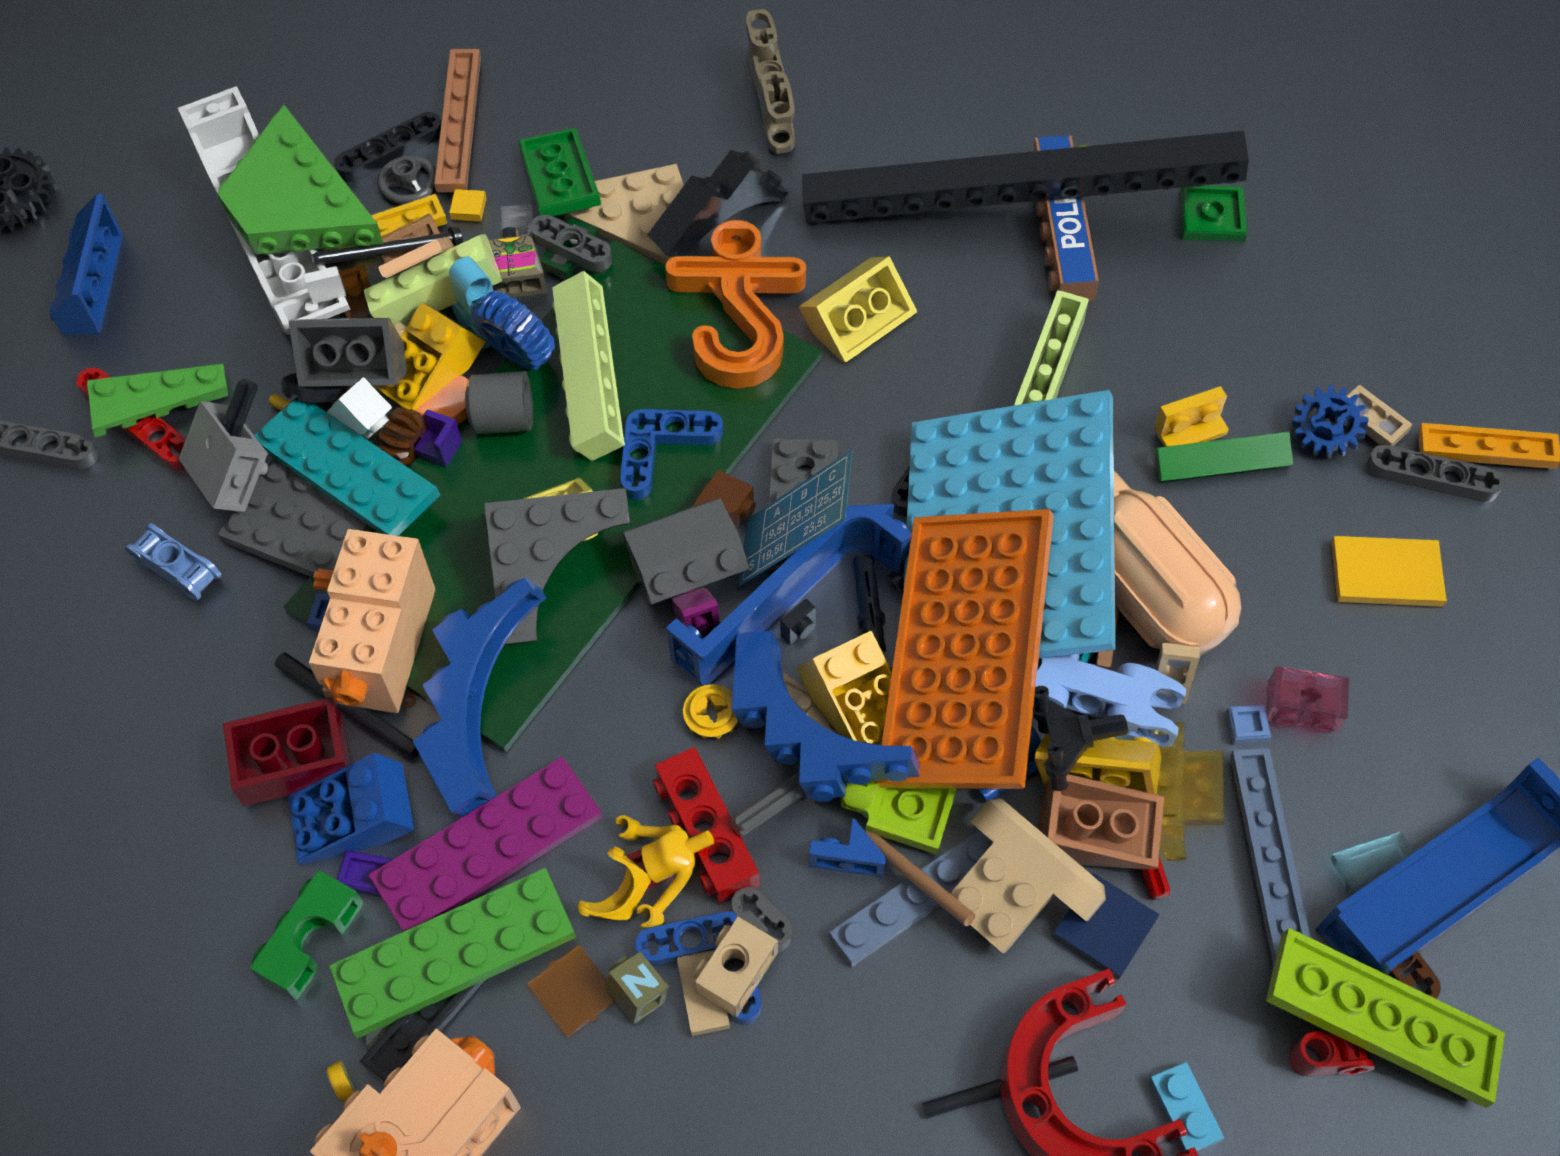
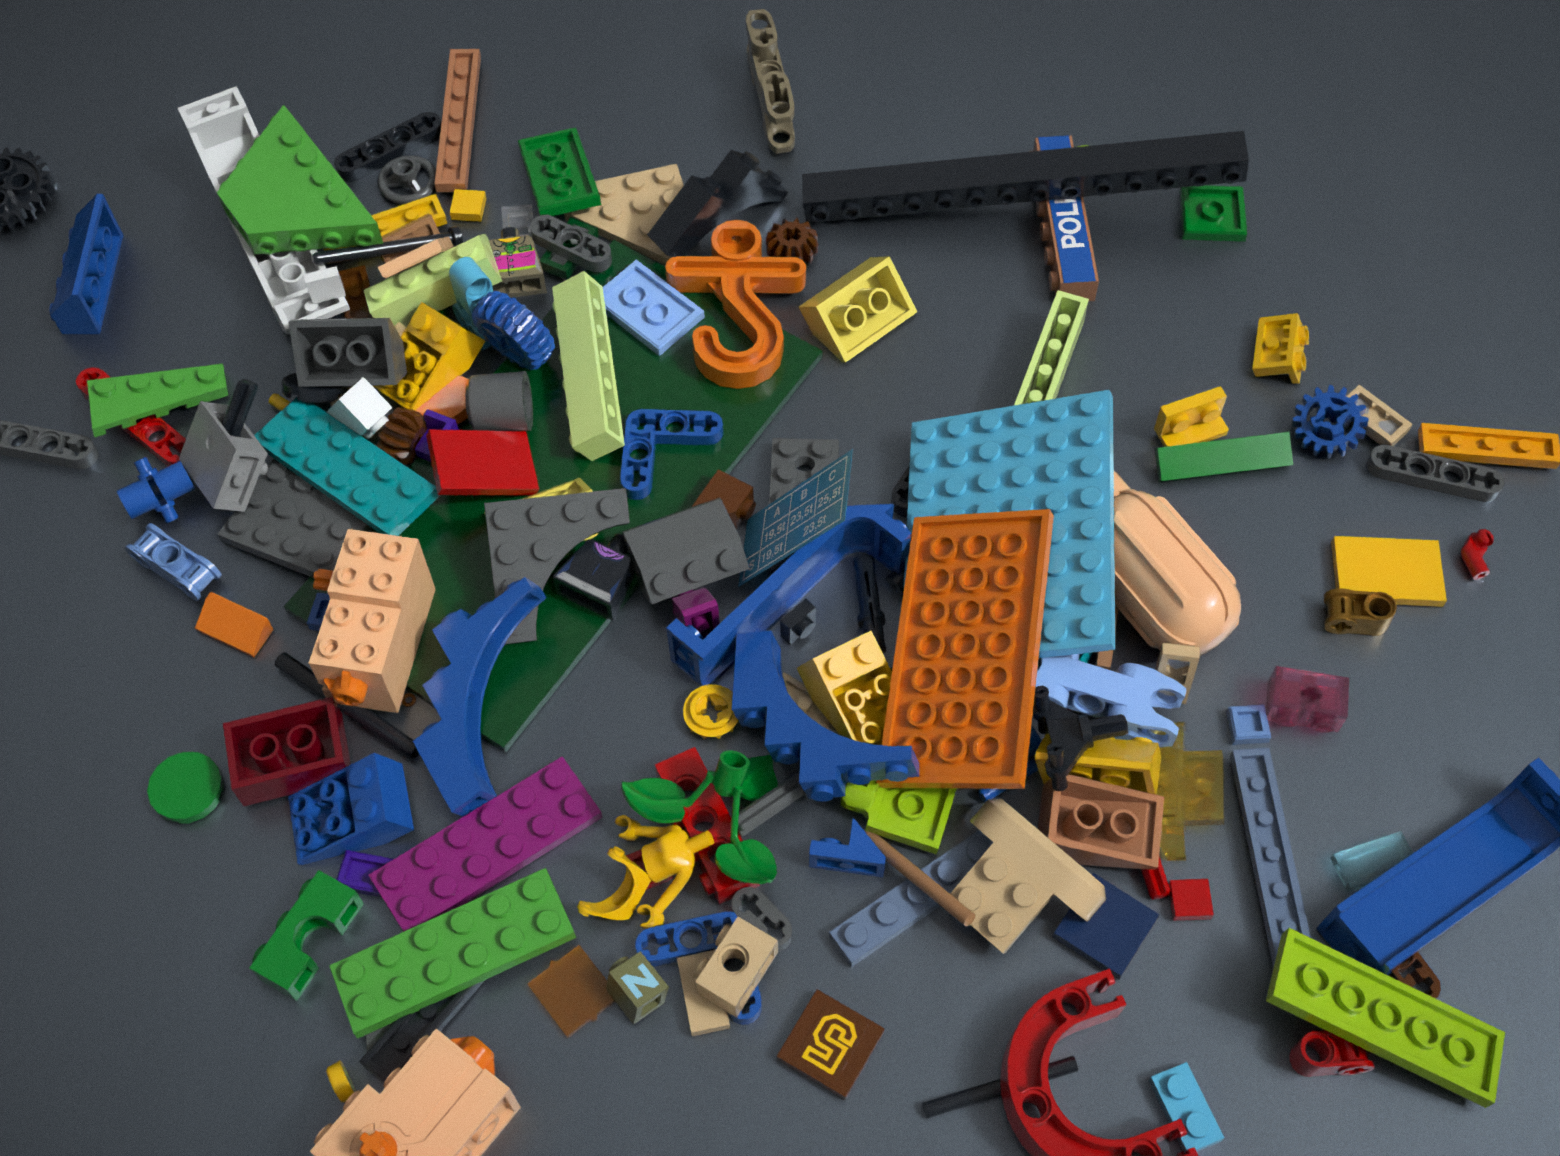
(155, 490): none -> blue pin
(185, 787): none -> green tile
(233, 624): none -> orange slope
(482, 462): none -> red tile
(597, 576): none -> black torso
(649, 307): none -> light blue tile
(734, 776): none -> green plant
(792, 240): none -> reddish brown gear
(830, 1044): none -> reddish brown tile
(1190, 899): none -> red tile
(1280, 346): none -> yellow bracket
(1355, 612): none -> pearl gold piece
(1473, 553): none -> red arm

